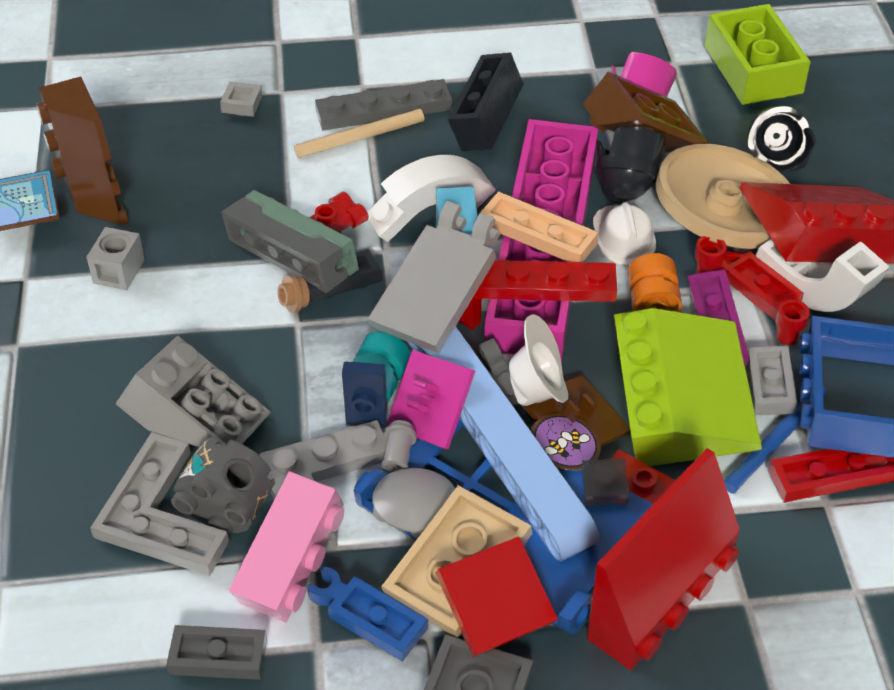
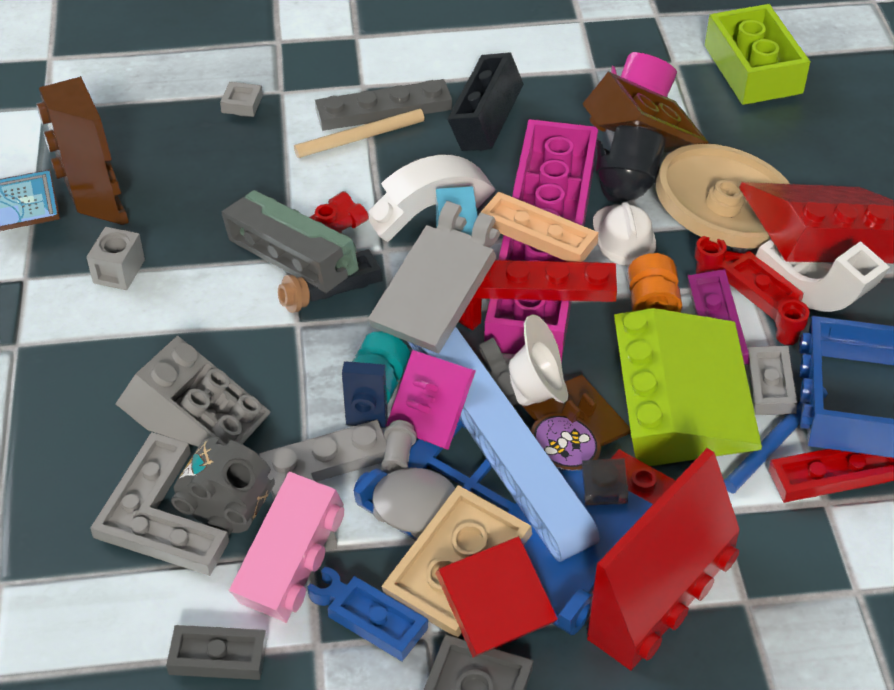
(791, 148): black helmet -> none

